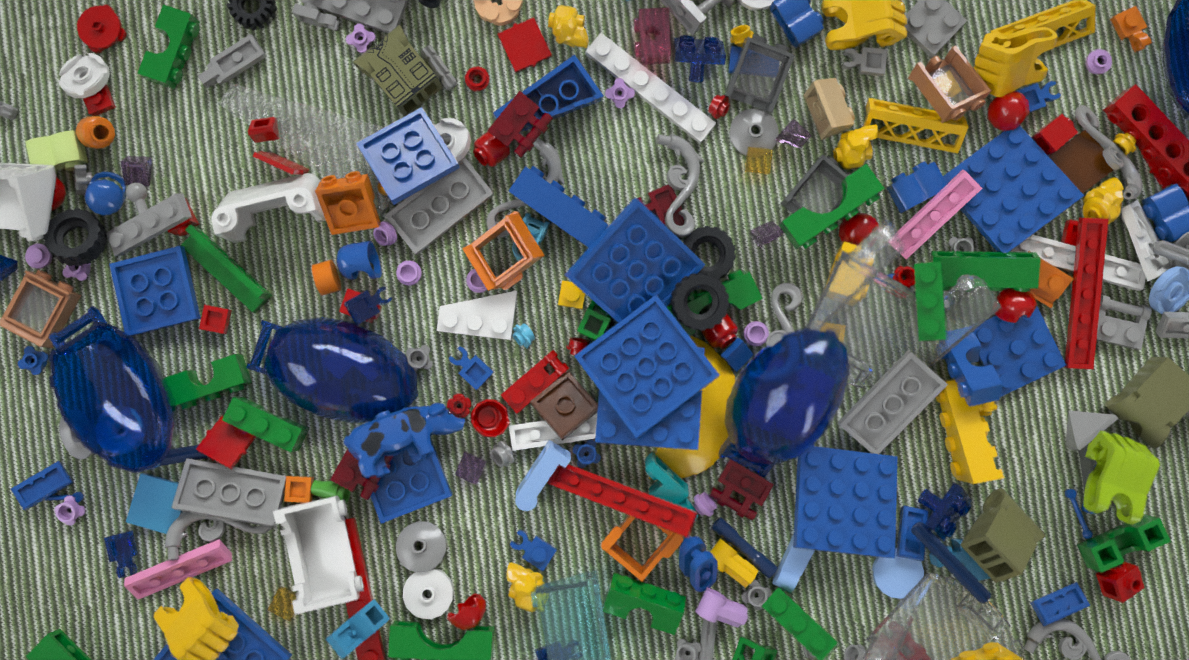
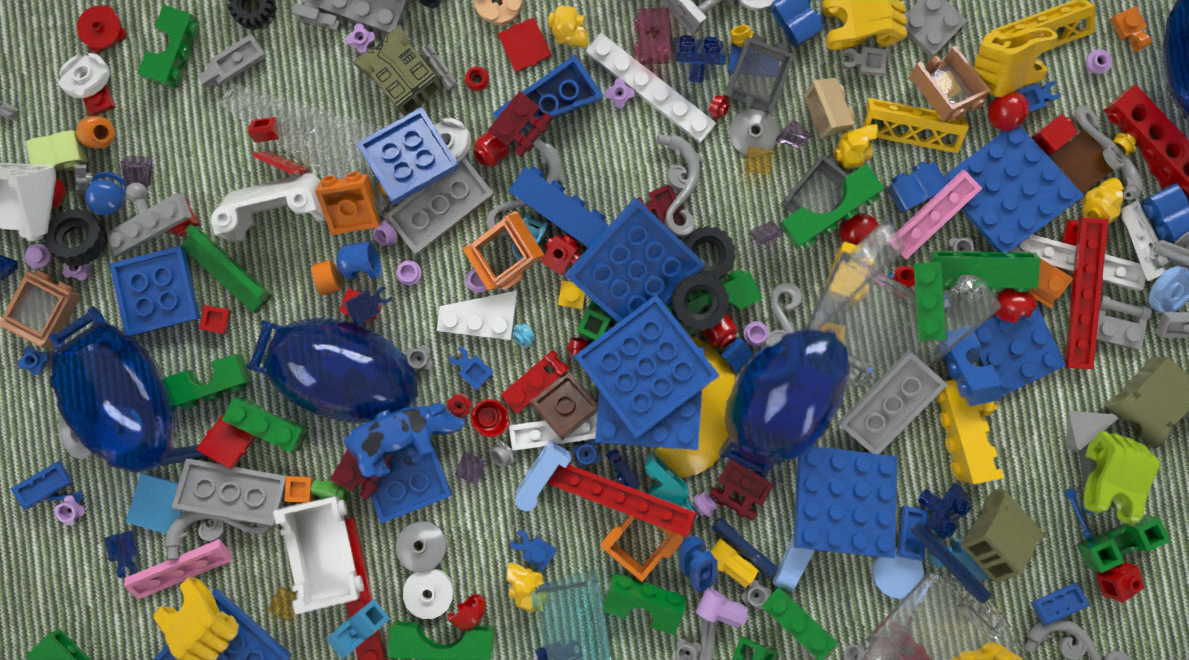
(561, 253): none -> red brick
(623, 472): none -> clear blue plate

